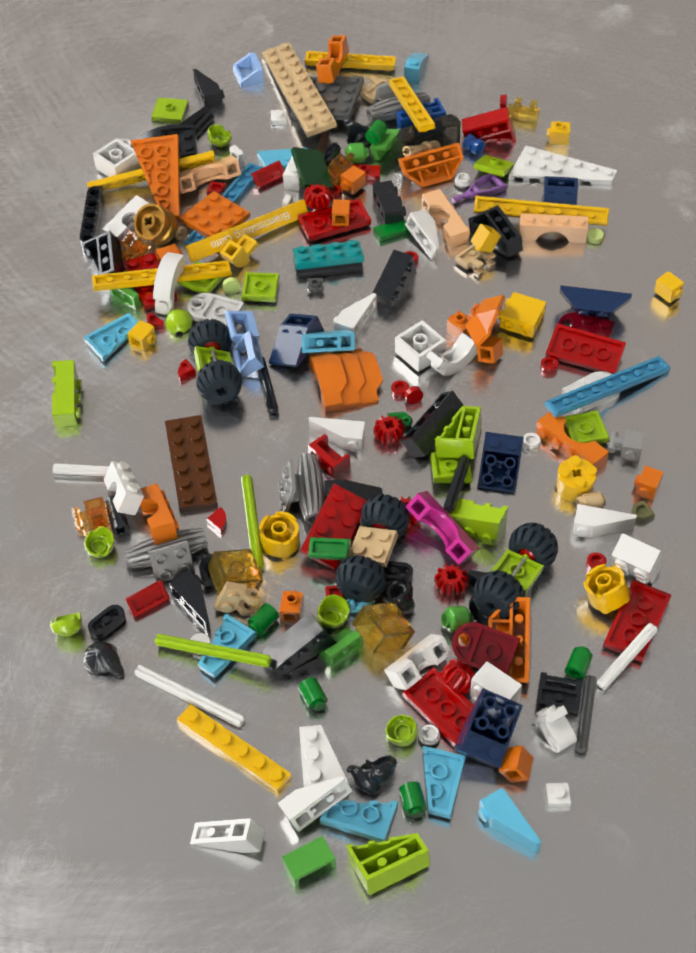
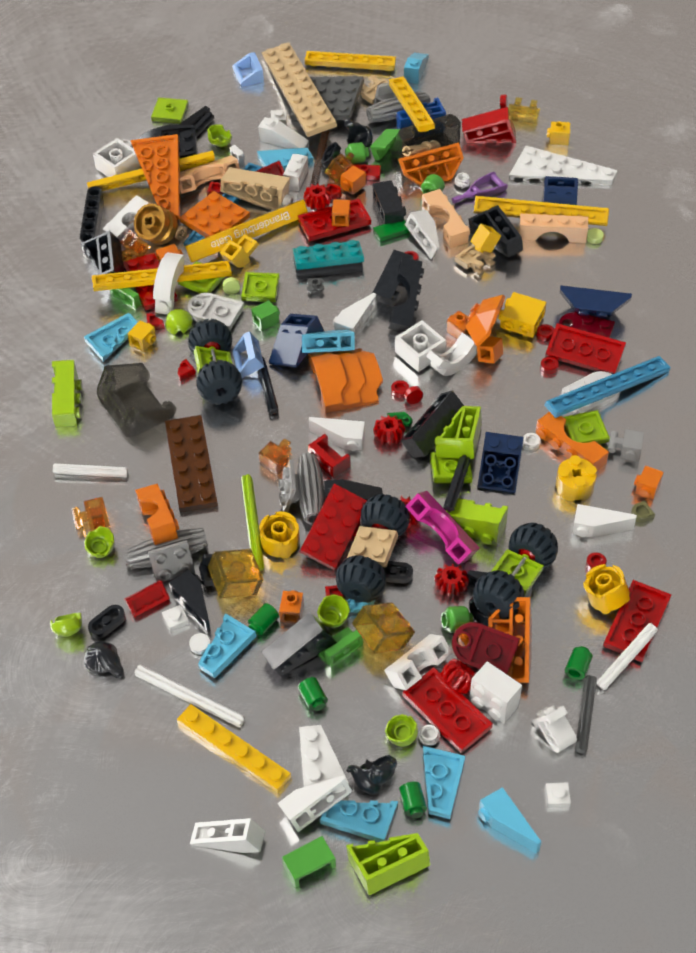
(117, 520): black axle -> none
(123, 482): white arch -> none
(130, 401): none -> clear smoke windscreen
(175, 618): none -> white plate
(208, 90): black slope -> none
(213, 650): lime axle -> none
(218, 519): red tile -> none
(235, 597): tan plate -> none
(244, 318): light blue tile -> none
(256, 187): none -> tan wedge
(265, 315): none -> bright green brick
(274, 456): none -> clear orange brick
(279, 134): none -> white slope
(311, 167): dark green tile -> none
(329, 67): orange arch -> none
(329, 548): green tile -> none
(376, 132): green brick -> none
(400, 594): black hair -> none
(409, 275): none -> black arch
(432, 183): none -> bright green head
(473, 144): blue wheel -> none
(488, 729): dark blue slope -> none
(493, 165): lime plate -> none
(516, 764): orange brick -> none
(544, 332): none -> red tile
(558, 696): black plate -> none
(592, 499): tan brick -> none
(637, 559): white brick -> none
(669, 287): yellow brick -> none

